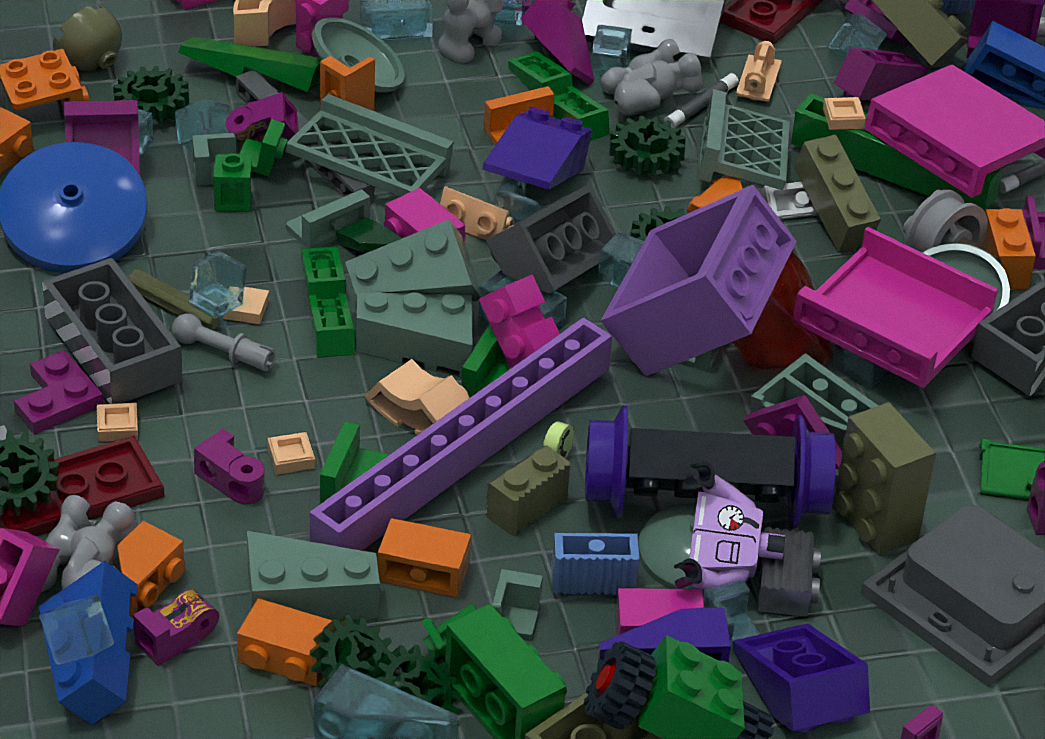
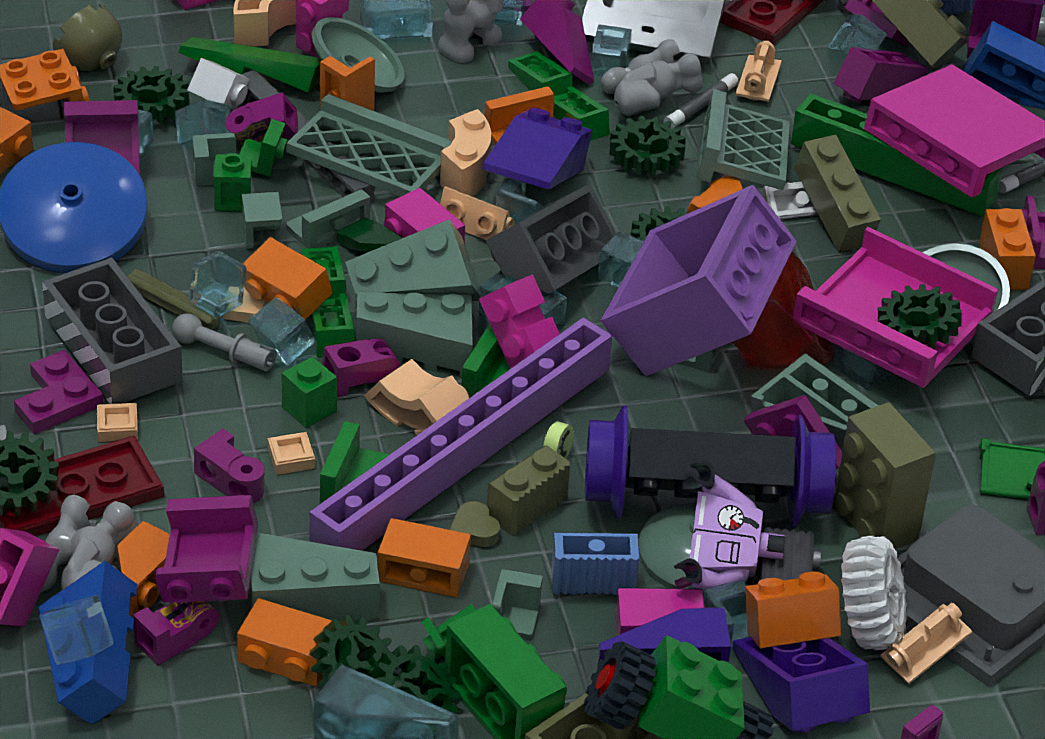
(208, 549): none -> magenta panel
(219, 84): none -> white brick
(260, 213): none -> sand green panel
(282, 329): none -> clear light blue panel
(286, 274): none -> orange brick
(309, 392): none -> green brick
(359, 363): none -> magenta leg
(464, 158): none -> light nougat brick
(475, 520): none -> olive tile
(793, 610): none -> orange brick
(844, 113): light nougat tile -> none
(874, 592): none -> white gear
(922, 314): none -> dark green gear
(927, 643): none -> light nougat hinge
(946, 220): light grey wheel -> none

